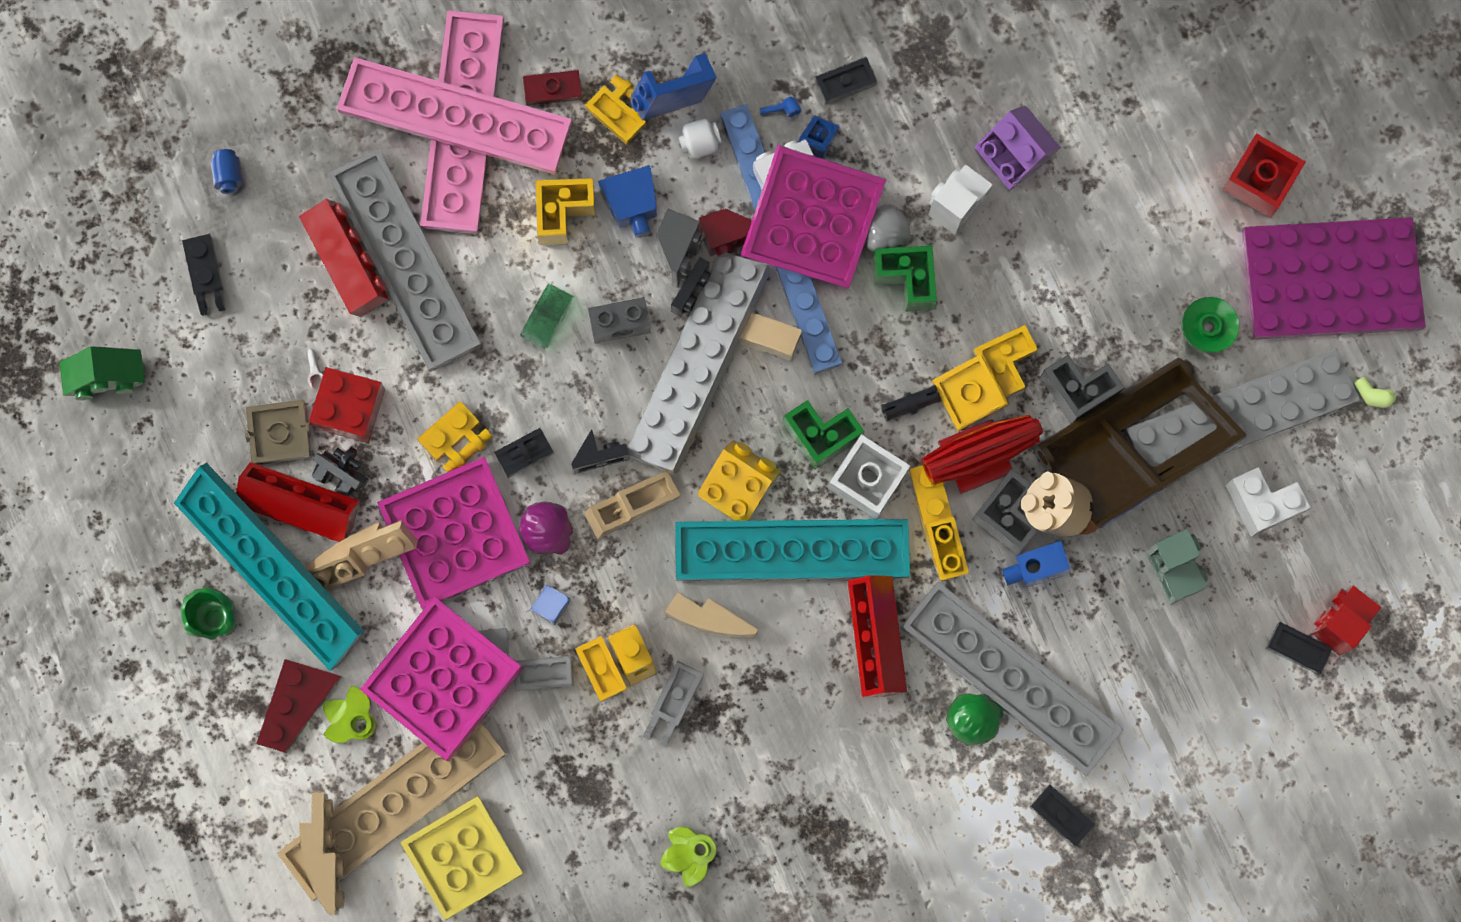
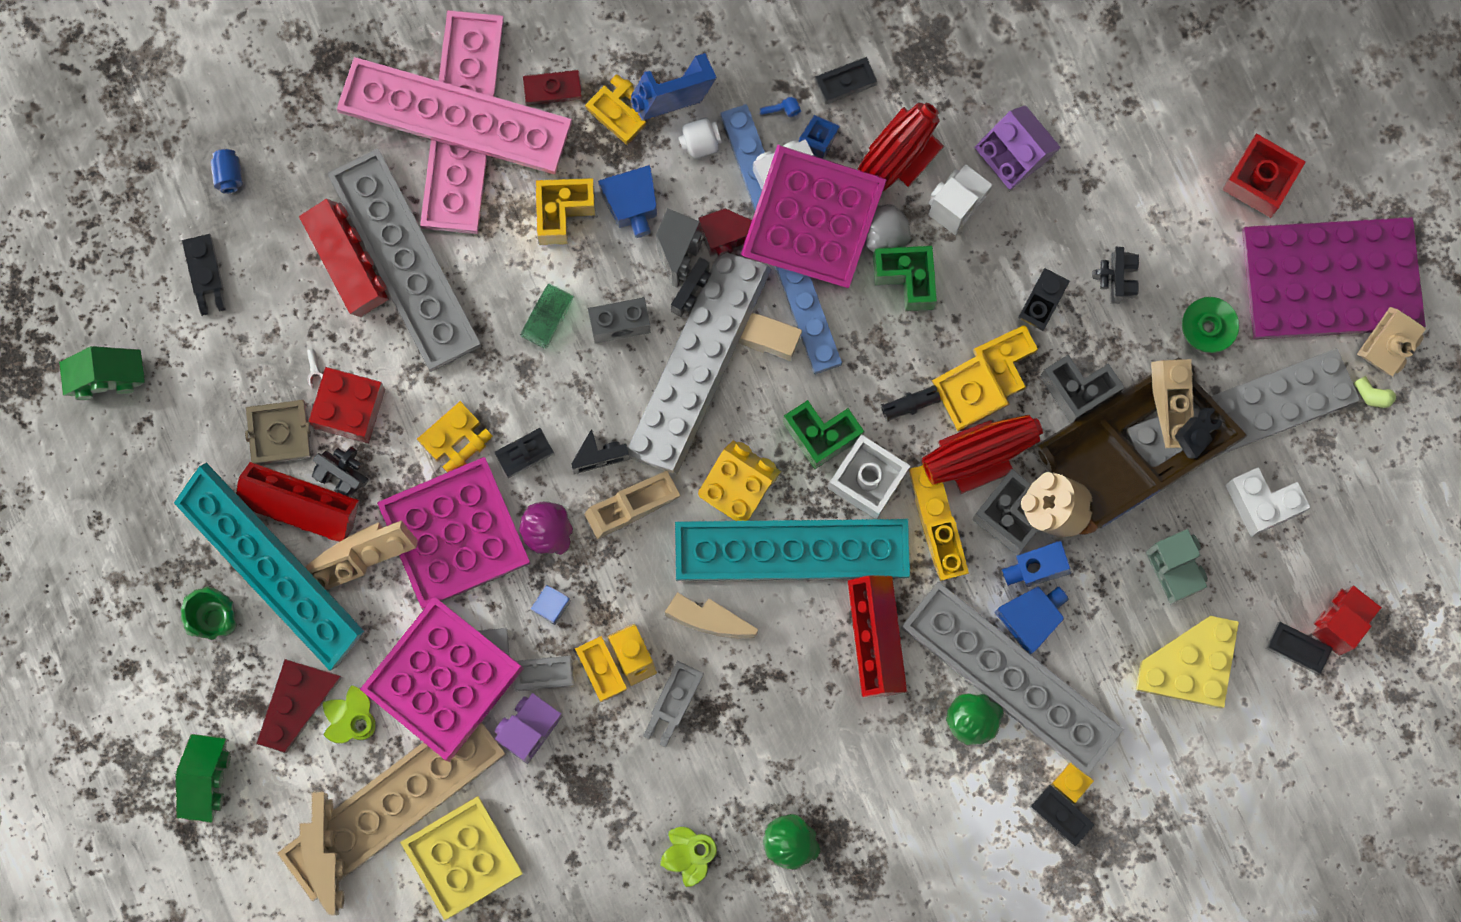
(201, 777): none -> green brick
(528, 729): none -> medium lavender brick
(790, 842): none -> green hair
(904, 146): none -> red plate
(1033, 616): none -> blue torso
(1043, 299): none -> black slope
(1072, 783): none -> yellow plate
(1120, 262): none -> black hips
(1172, 396): none -> tan slope
(1193, 665): none -> light yellow plate
(1195, 433): none -> black plate
(1392, 342): none -> tan brick

